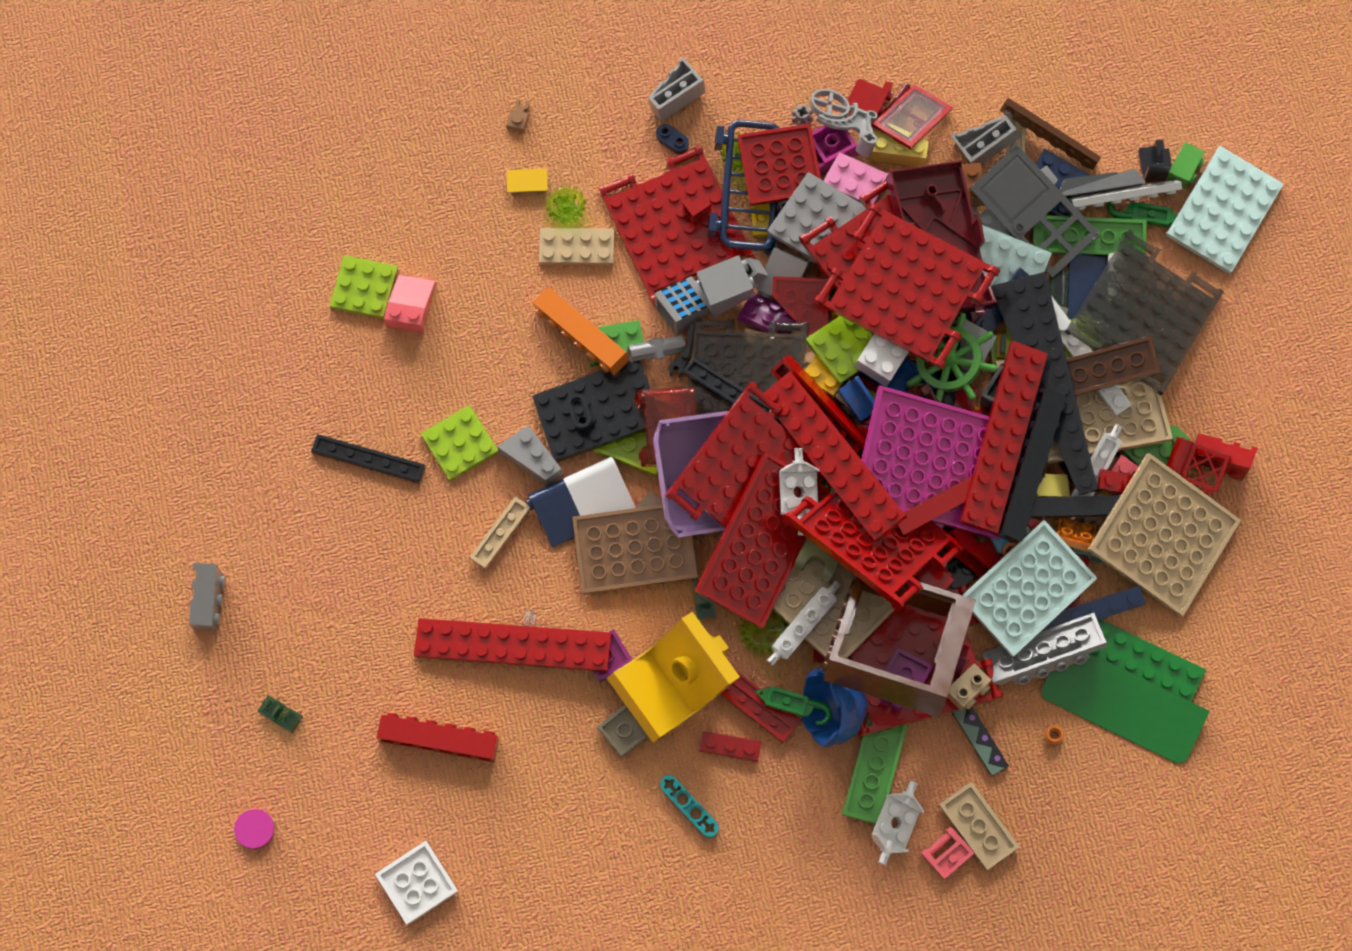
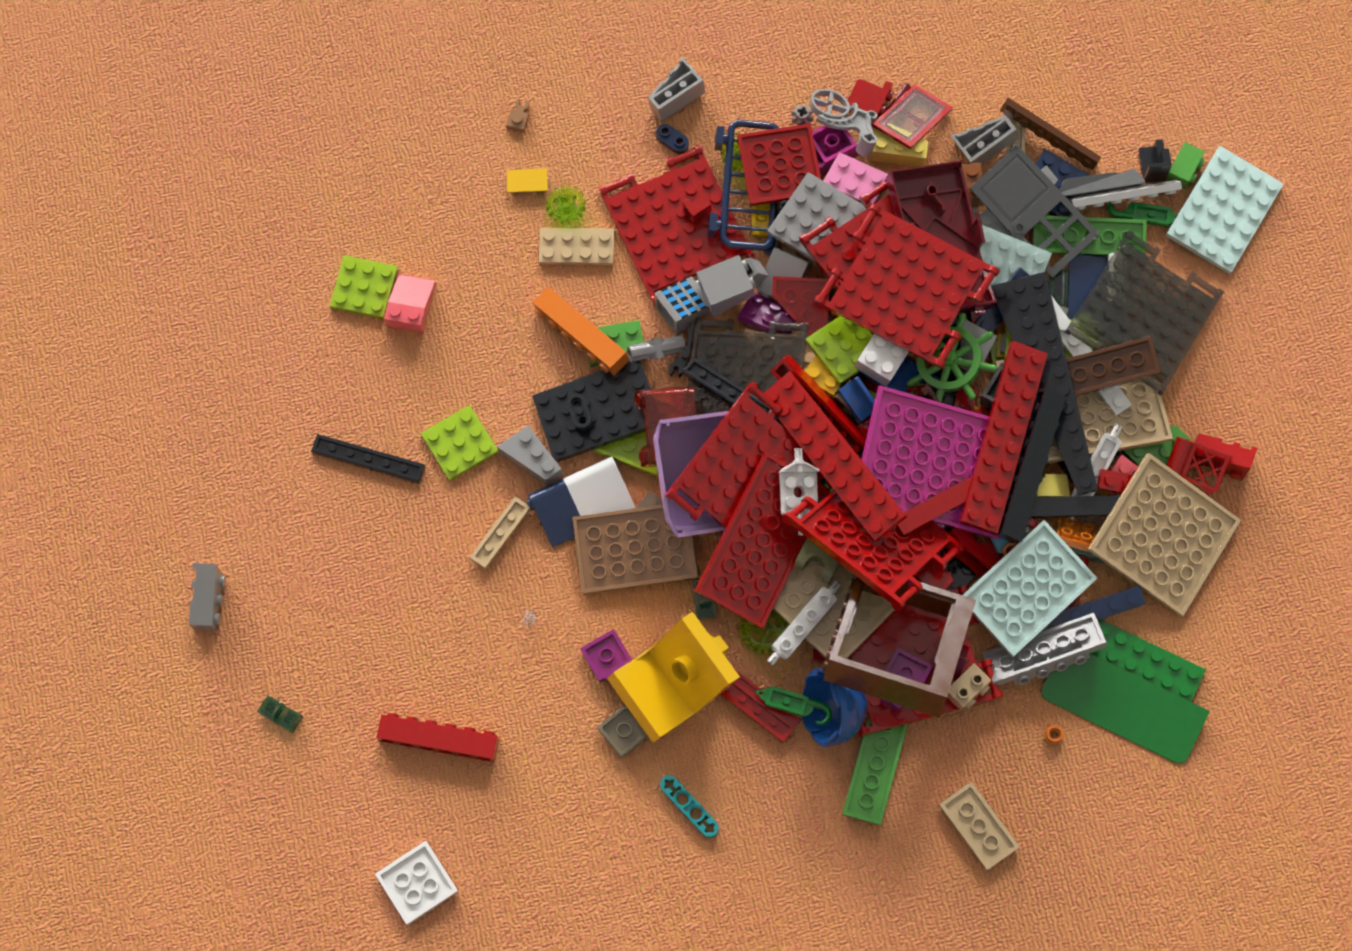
(254, 829): dark pink tile -> none
(513, 645): red plate -> none
(730, 746): red plate -> none
(906, 811): white plate -> none
(950, 859): coral plate -> none
(981, 740): tile -> none

